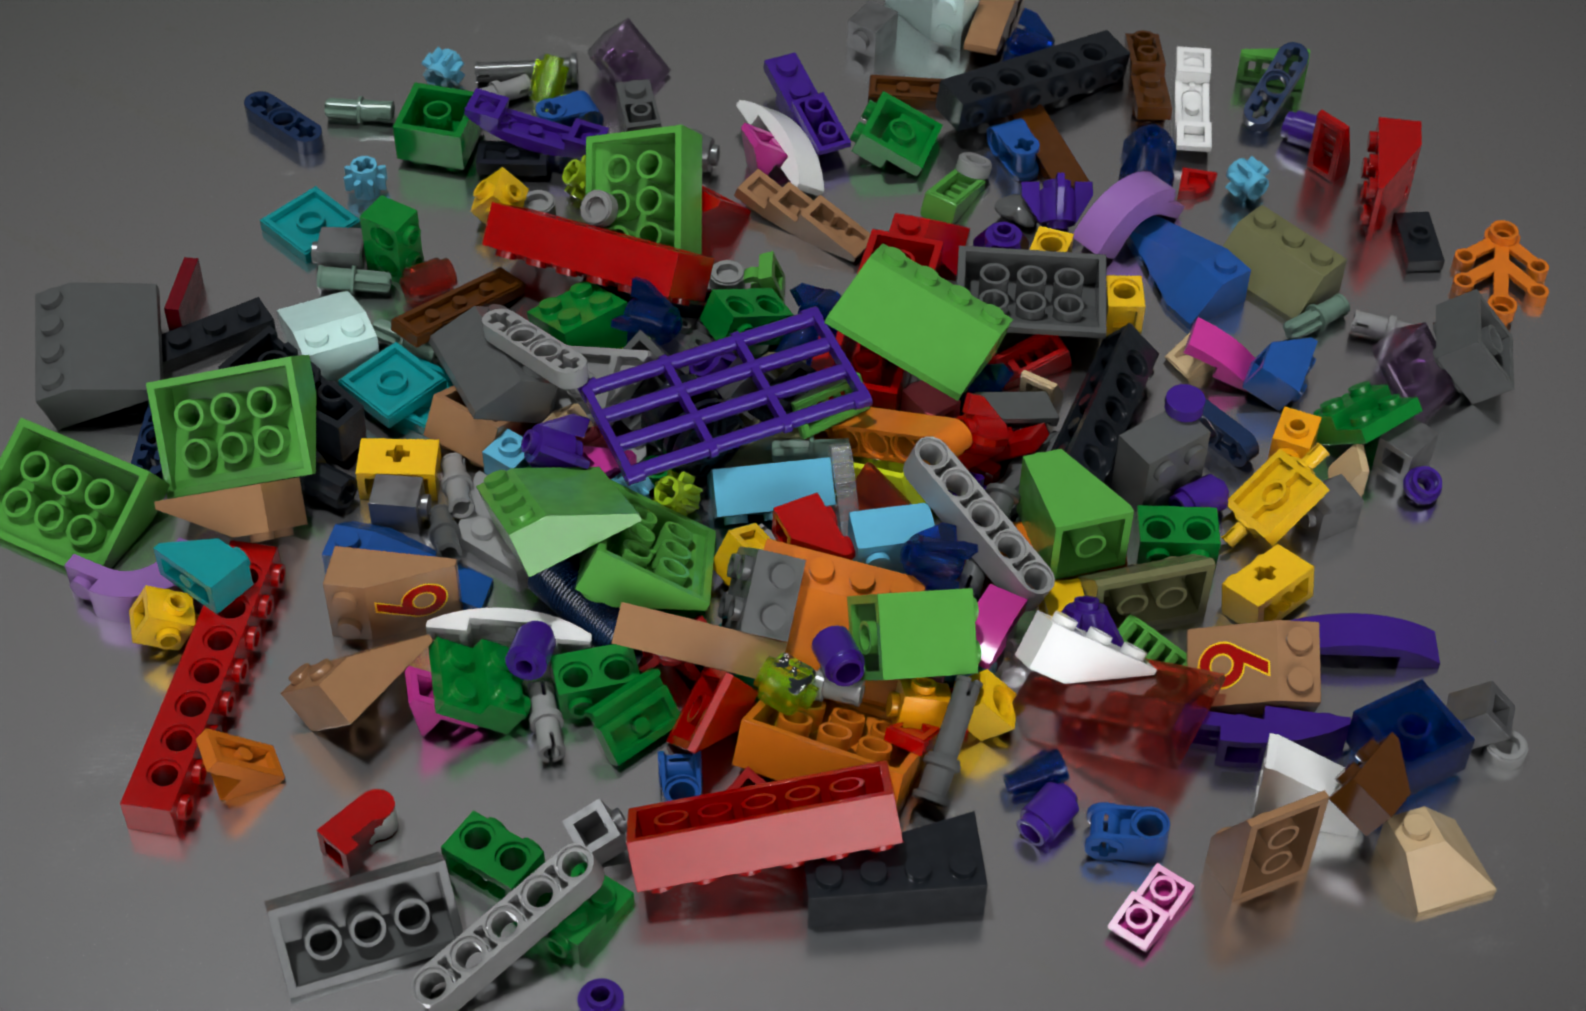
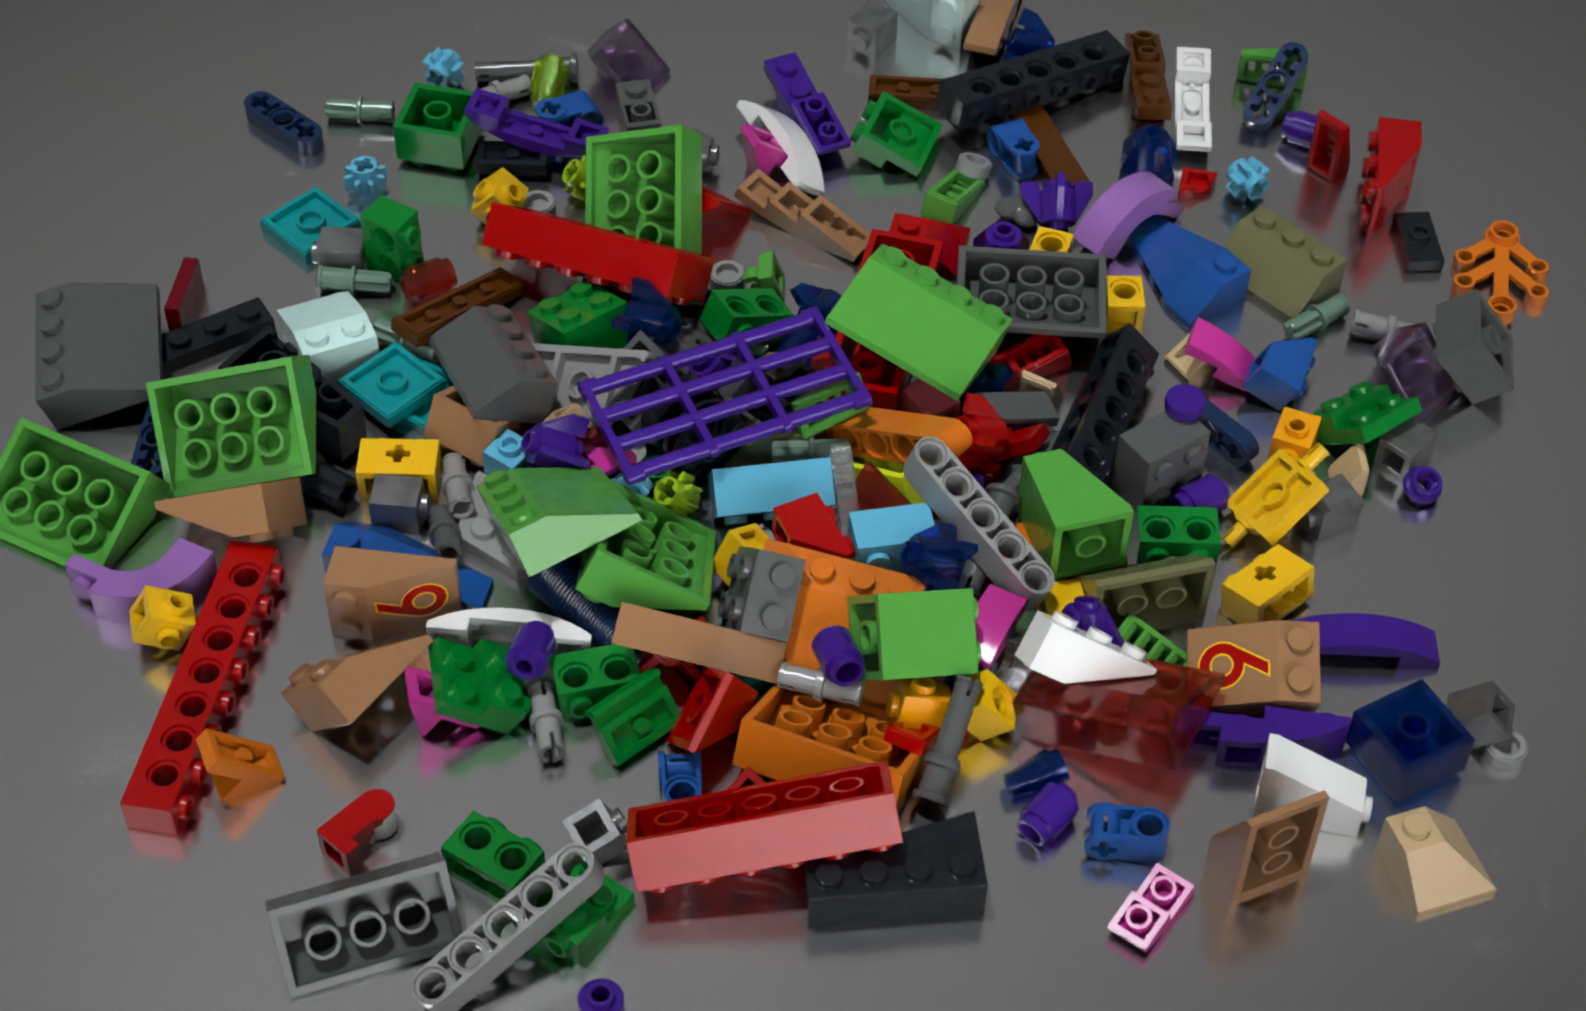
(205, 570): teal slope -> none
(536, 348): light grey beam -> none
(599, 208): light grey tile -> none
(786, 684): clear neon green head -> none
(1374, 786): reddish brown slope -> none

